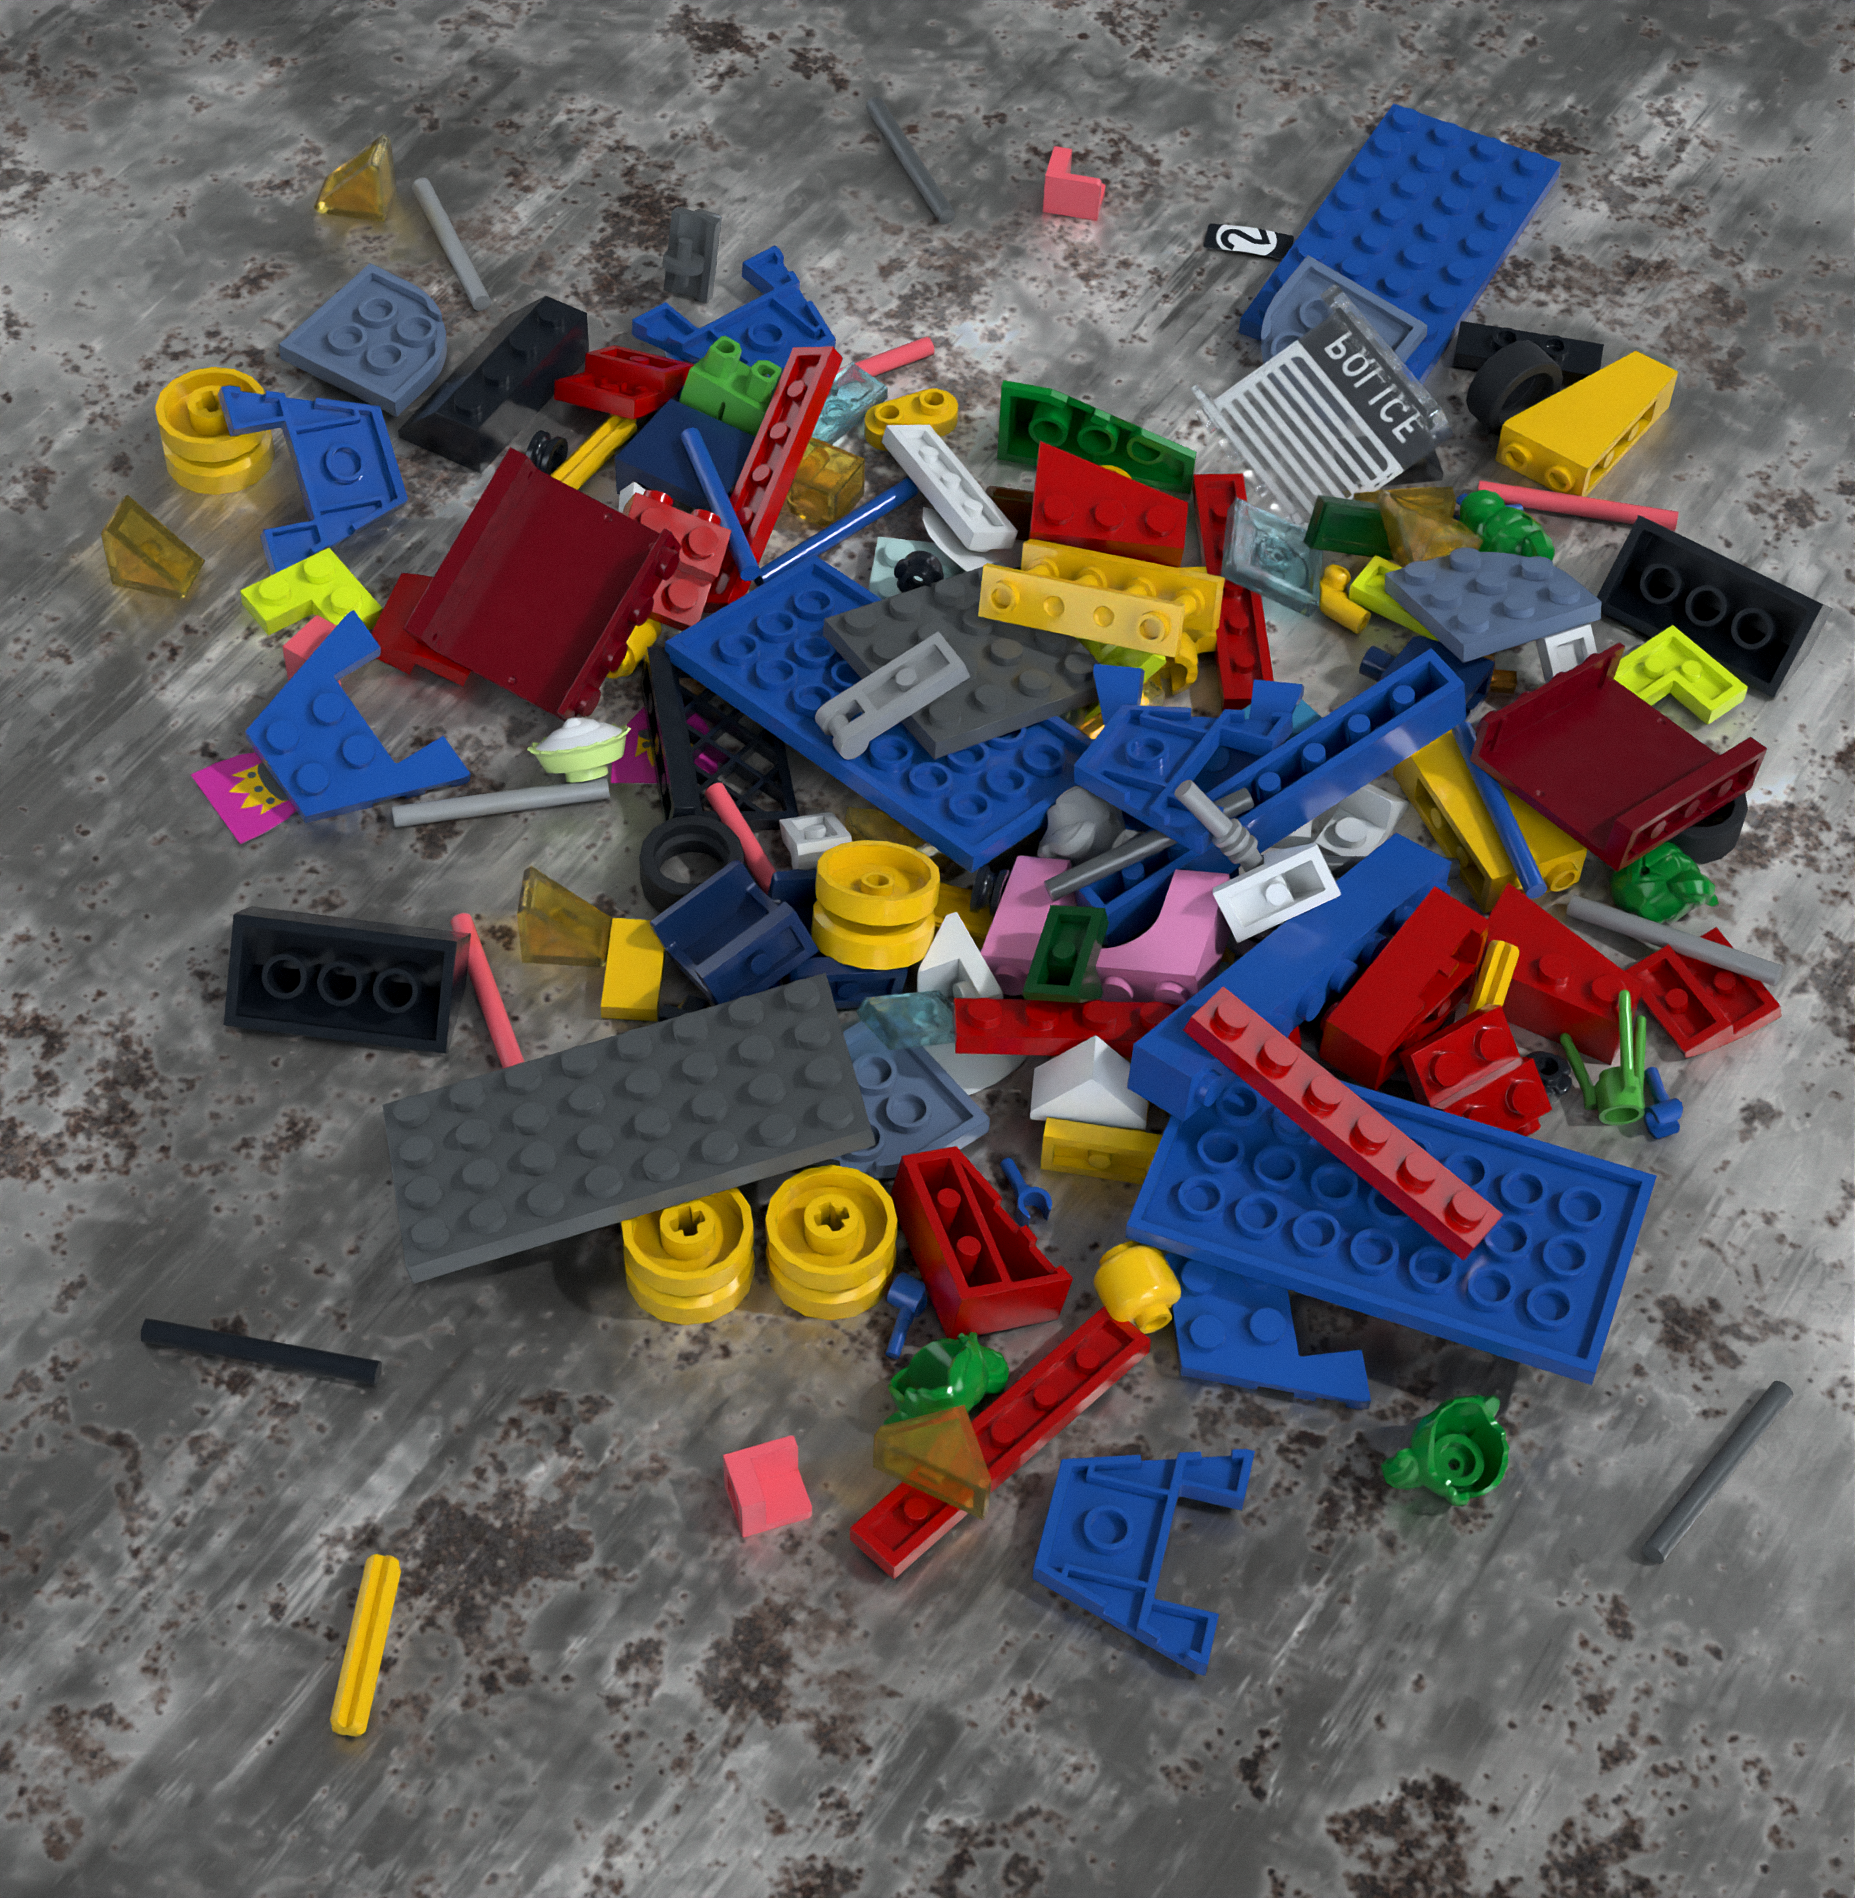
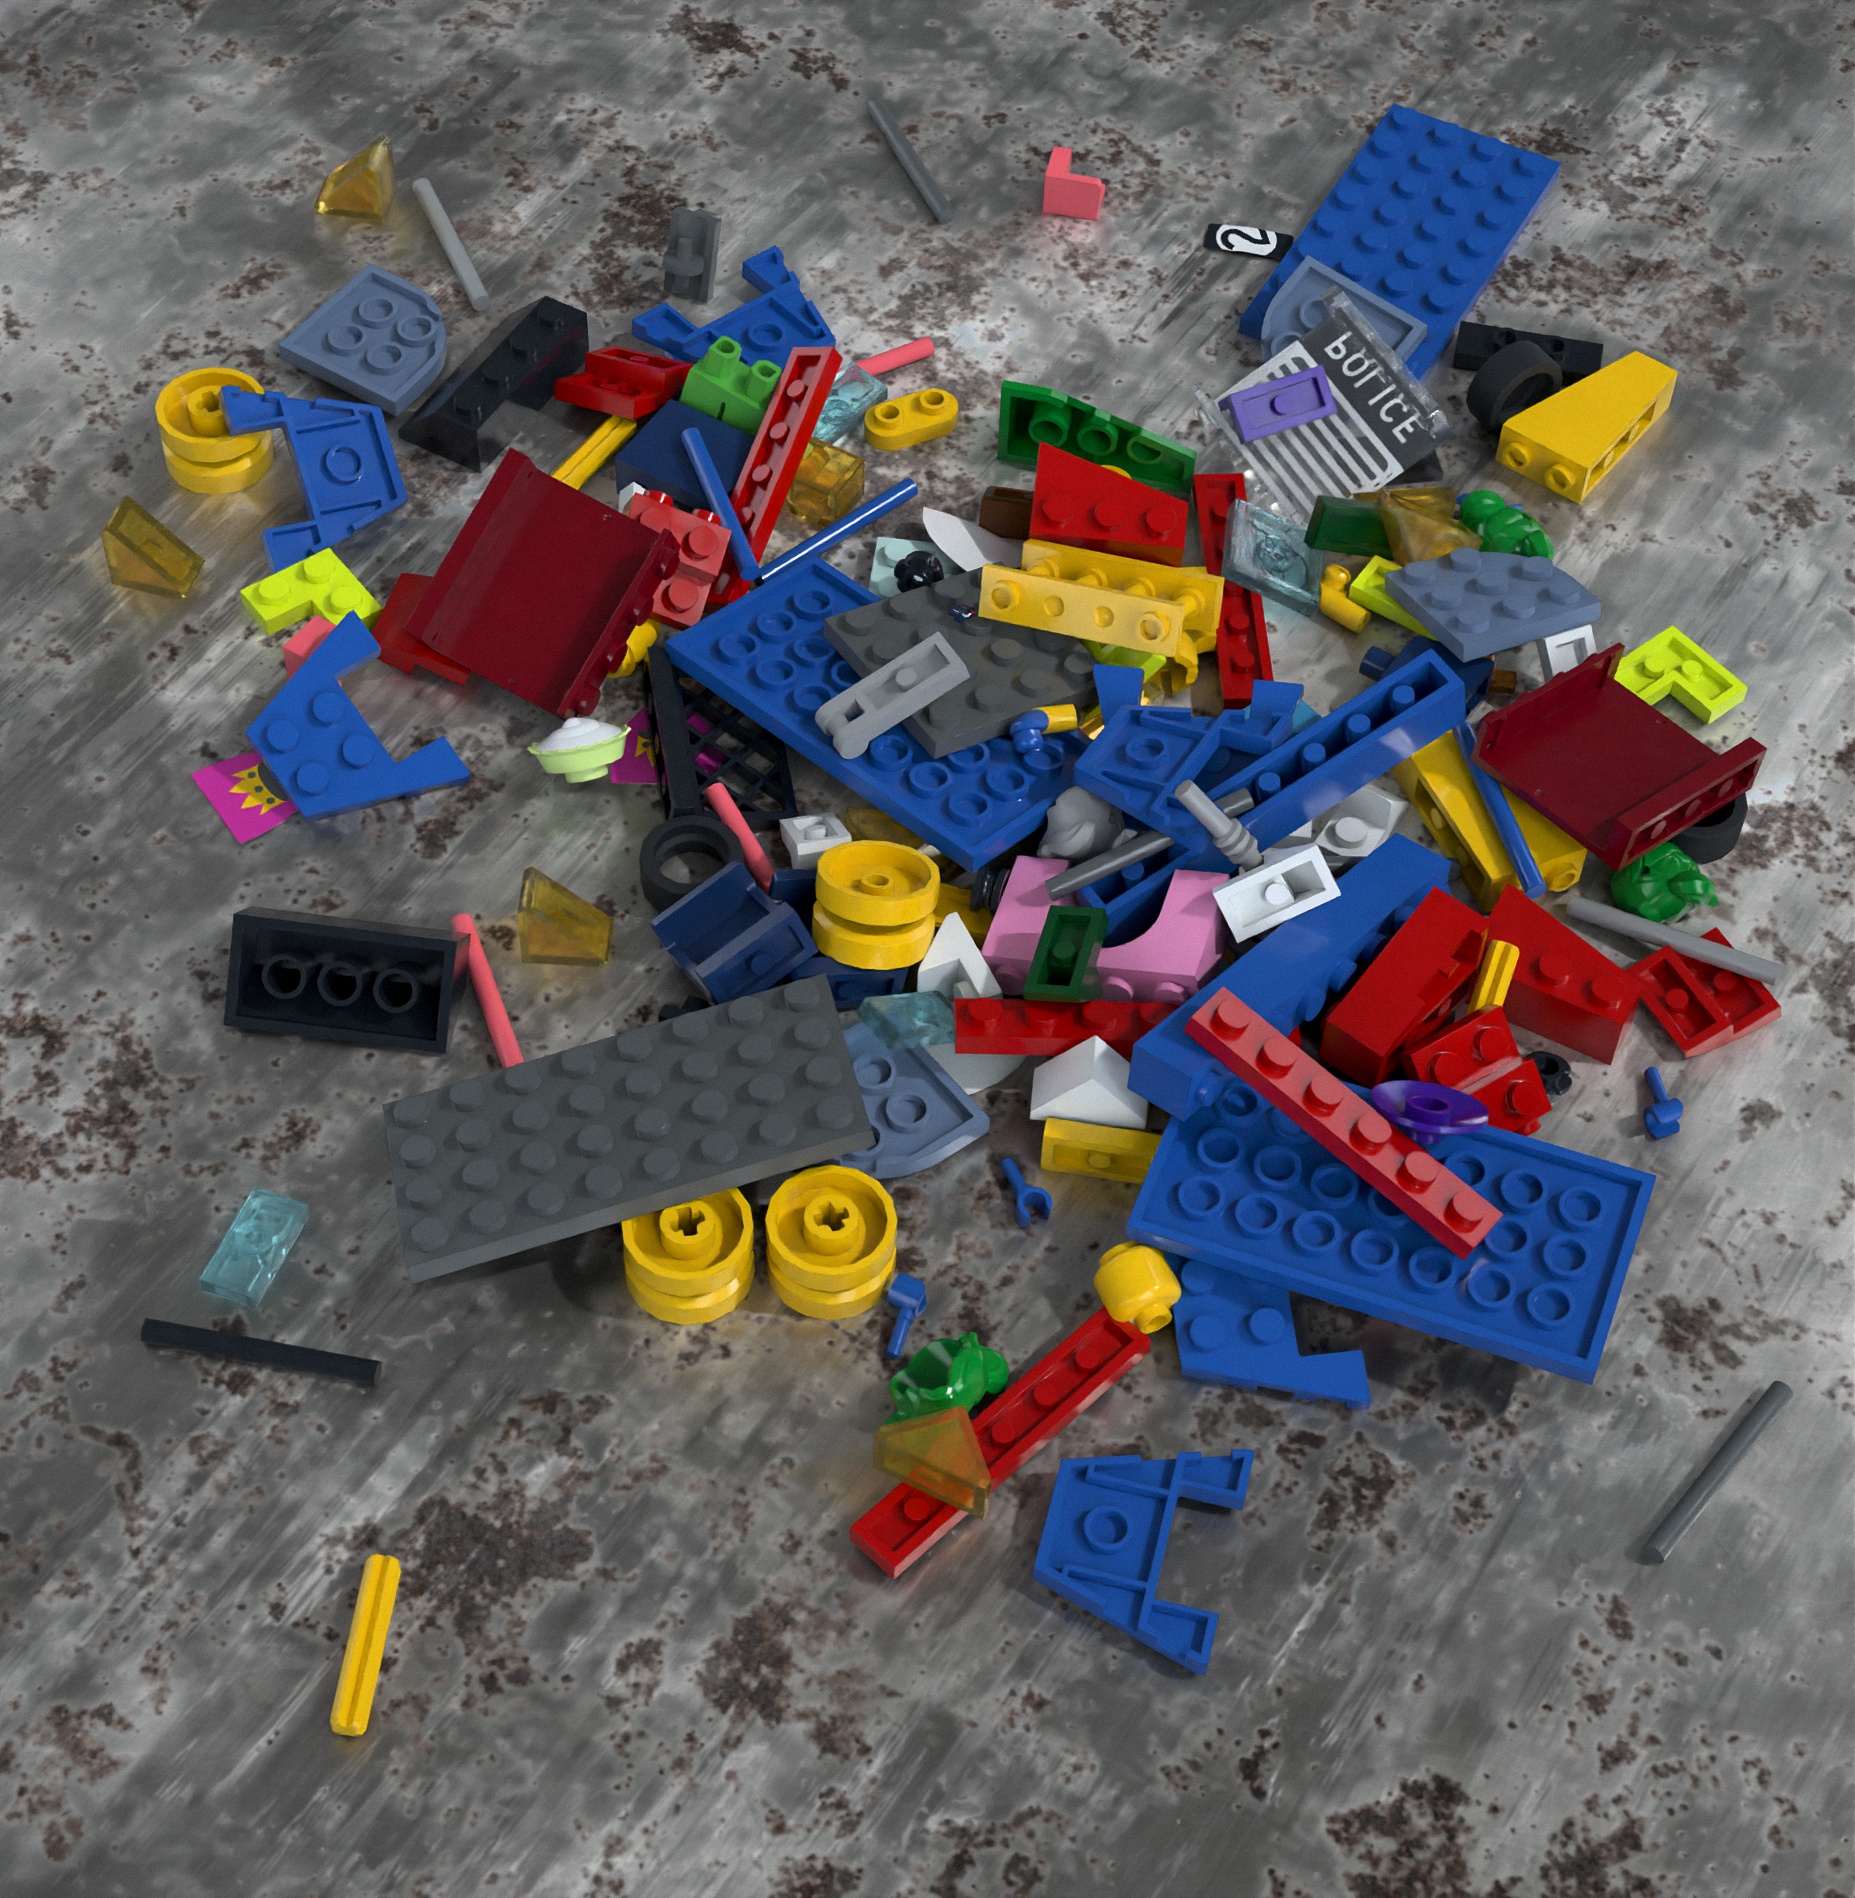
(255, 1247): none -> clear light blue plate
(500, 802): light grey bar -> none
(547, 453): black bush -> none
(633, 972): yellow tile -> none
(766, 1486): coral panel -> none
(949, 487): white plate -> none
(962, 612): none -> dark blue piece
(968, 1249): red wedge -> none
(1041, 720): none -> arm
(1280, 404): none -> panel
(1428, 1109): none -> dark purple dish
(1458, 1434): green hair -> none
(1579, 505): coral bar -> none
(1620, 1088): bright green plant -> none
(1725, 608): black slope -> none

